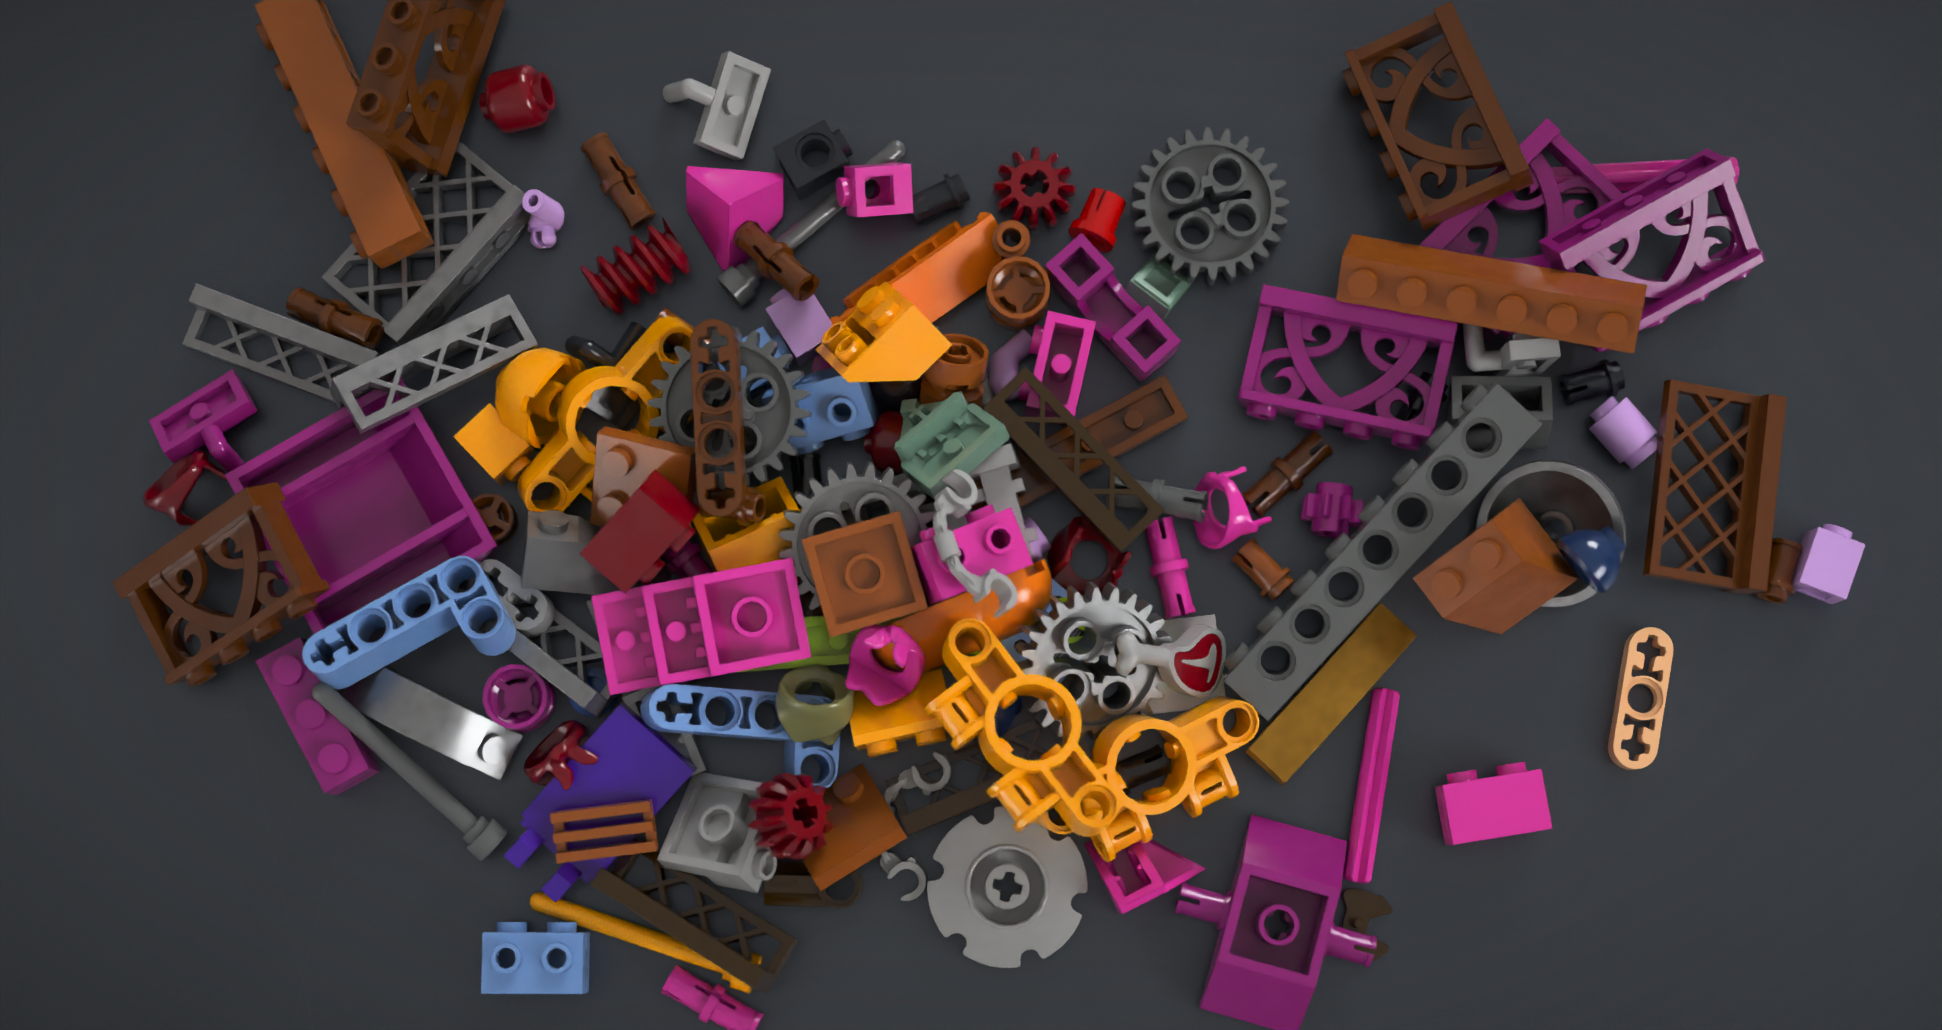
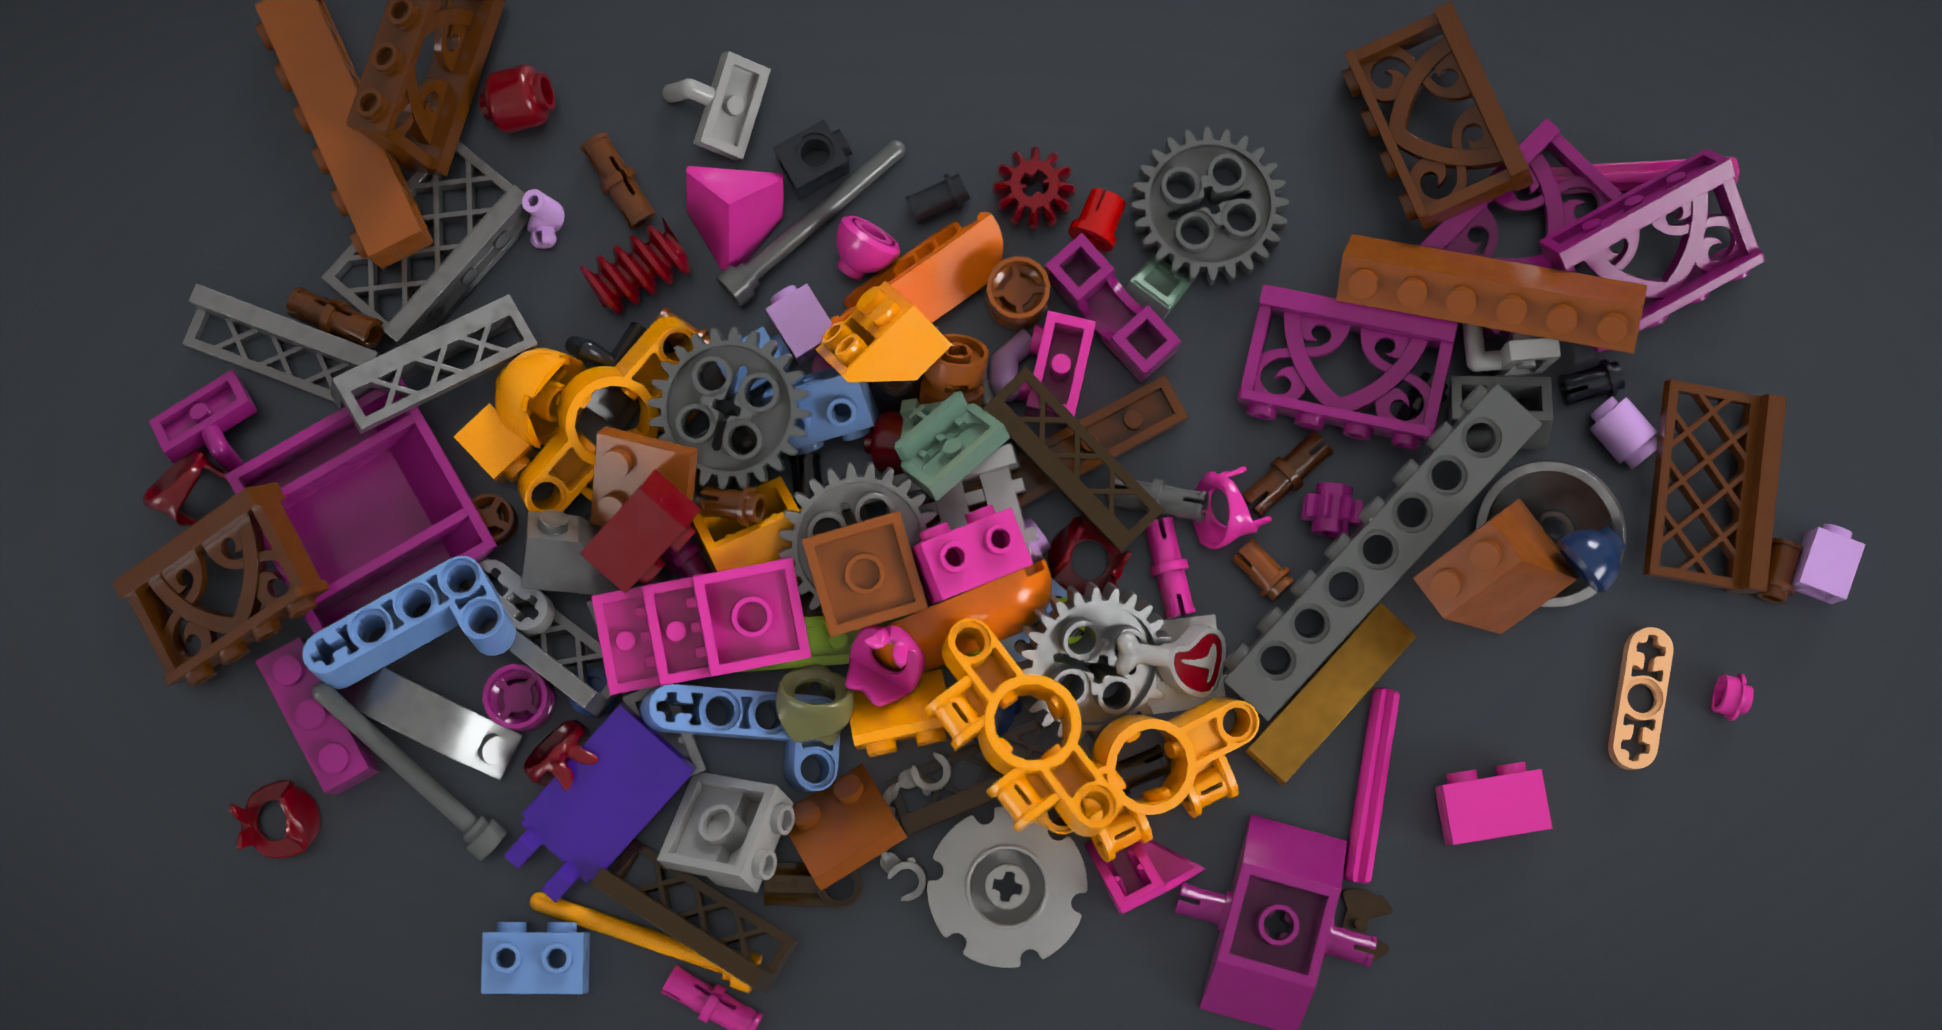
(301, 820): none -> dark red piece
(562, 837): dark orange tile -> none
(711, 418): reddish brown beam -> none
(776, 261): reddish brown pin -> none
(790, 816): dark red gear -> none
(864, 247): none -> dark pink brick
(891, 194): dark pink brick -> none
(949, 503): light grey piece -> none
(1017, 233): dark orange pin -> none
(1732, 696): none -> dark pink plate

